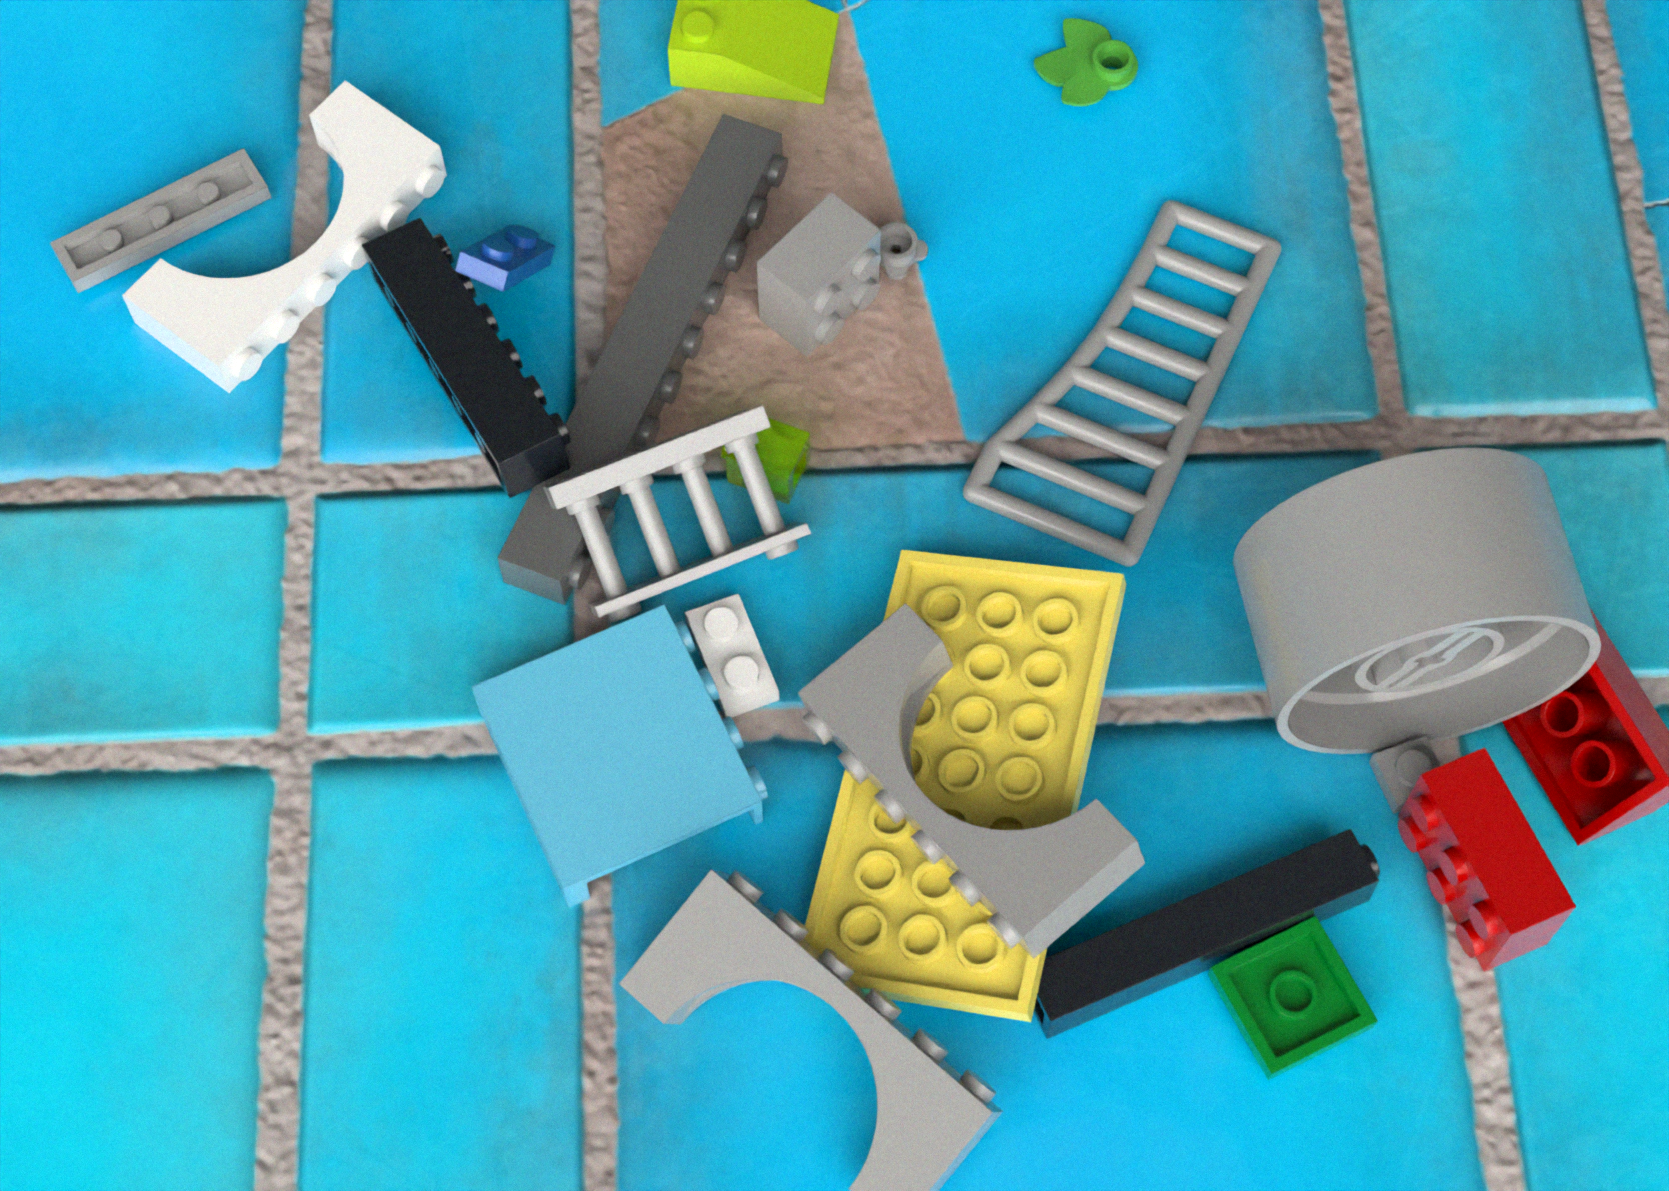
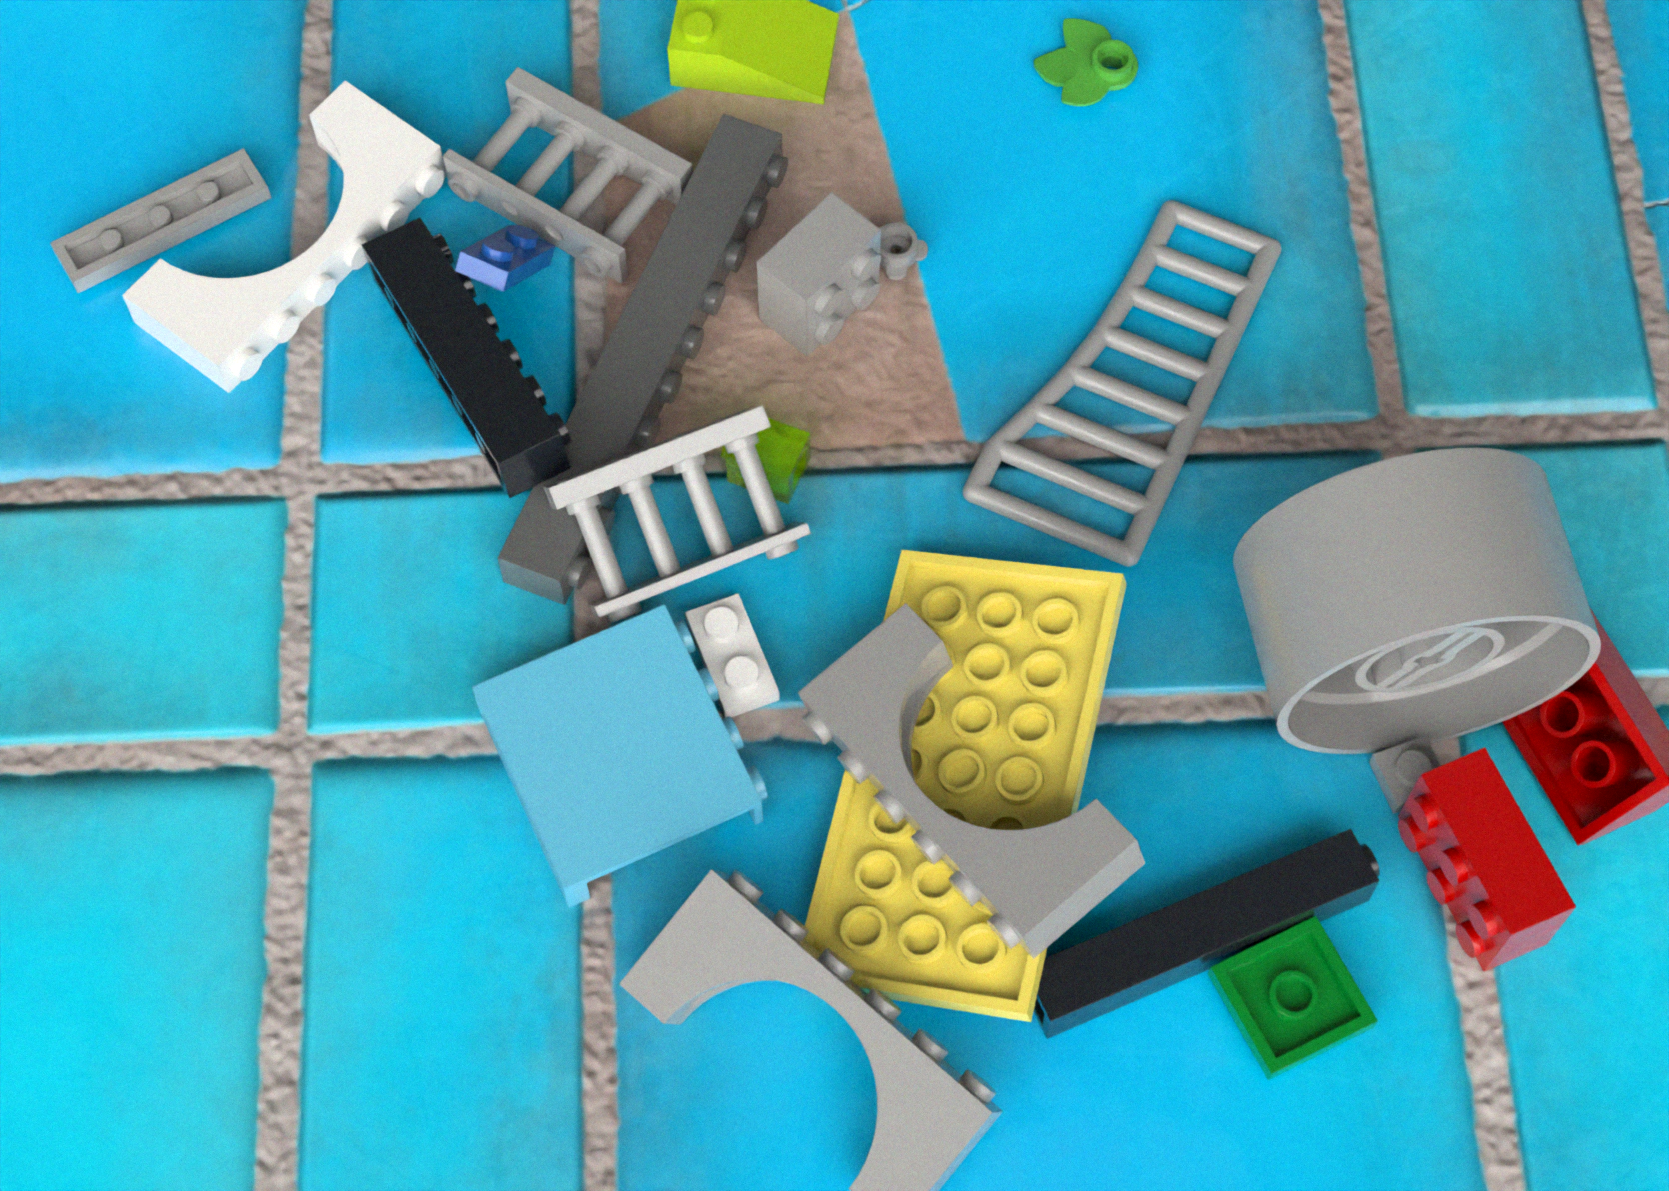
(575, 129): none -> light grey fence

